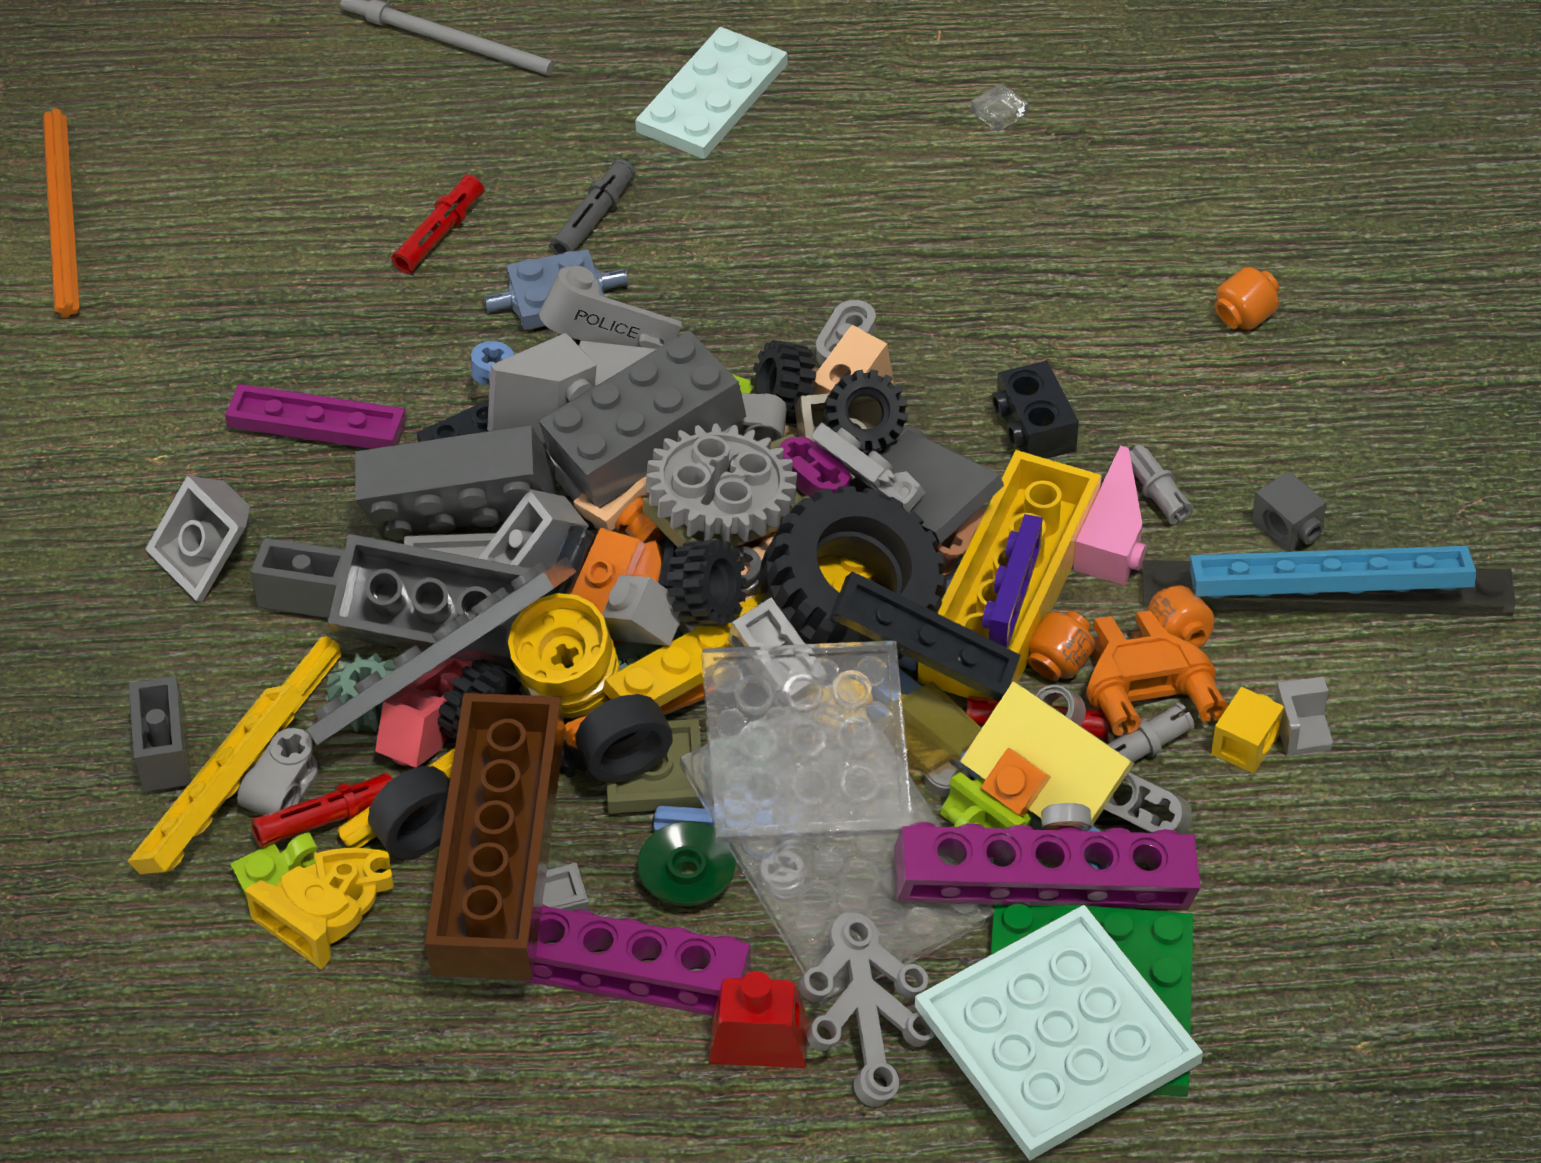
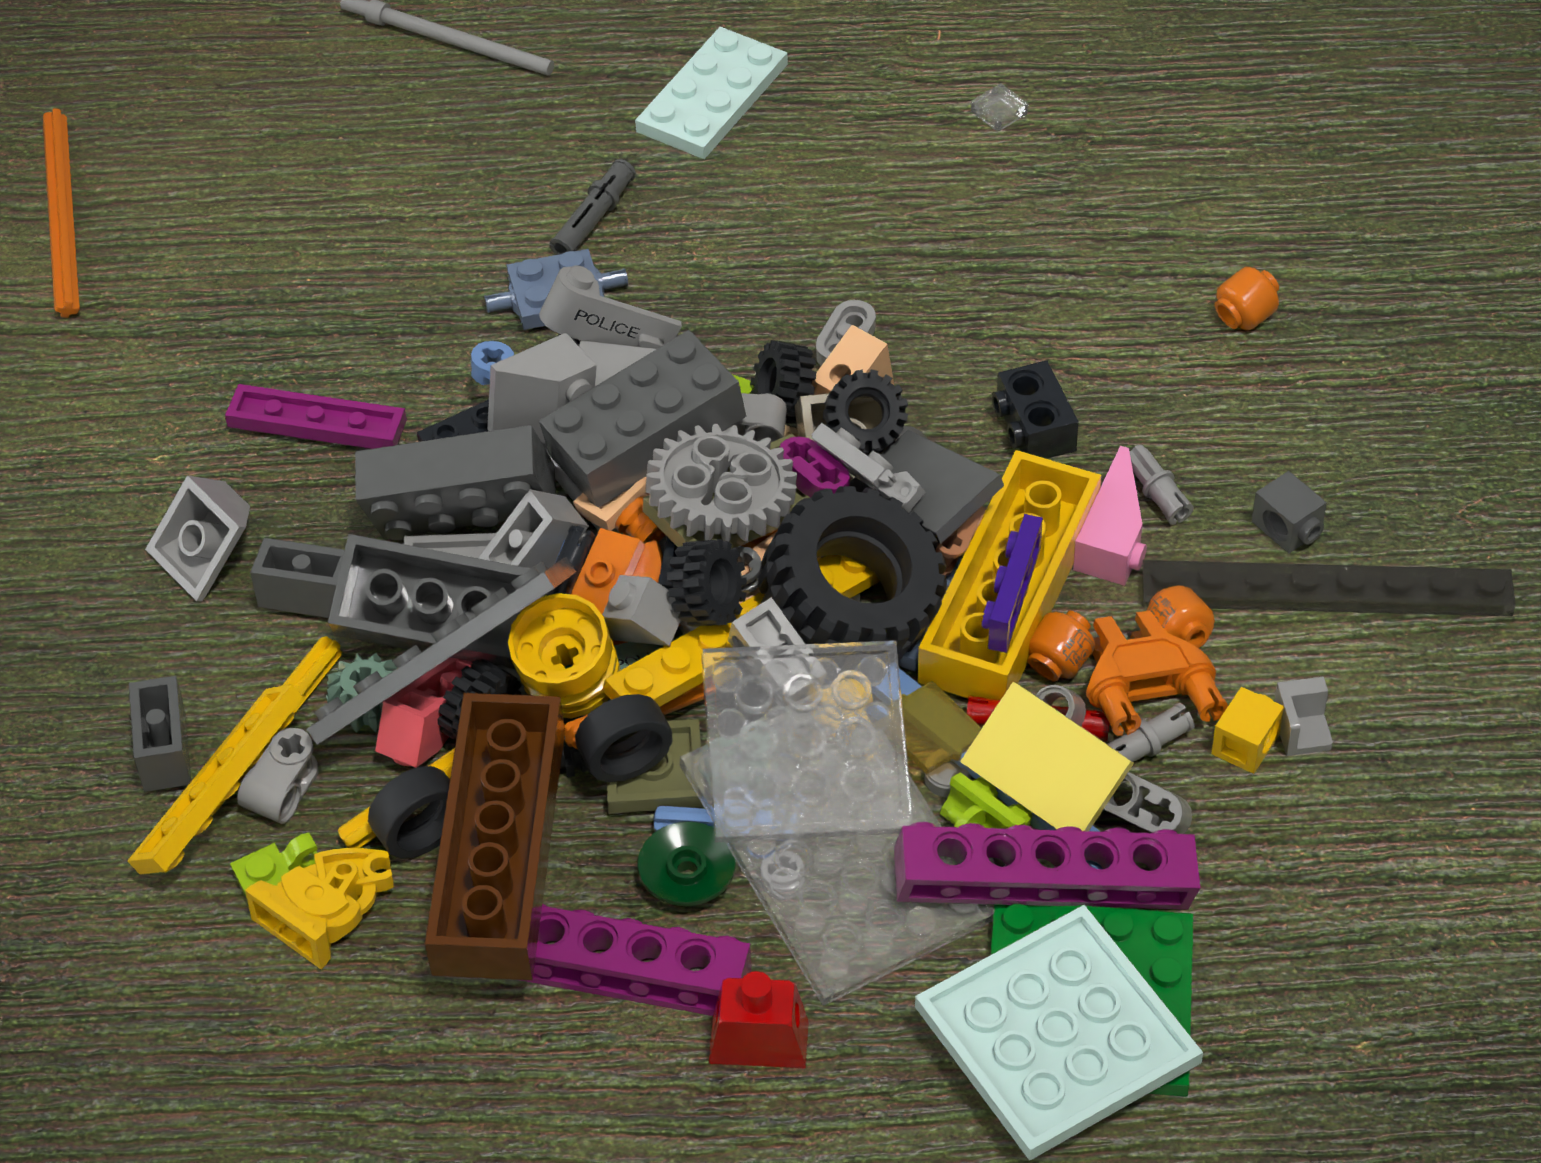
(314, 813): red pin -> none
(464, 194): red pin -> none
(565, 889): light grey tile -> none
(867, 1000): light grey plant -> none
(925, 636): black plate -> none
(1015, 782): orange plate -> none
(1066, 815): light grey tile -> none
(1332, 571): dark azure plate -> none

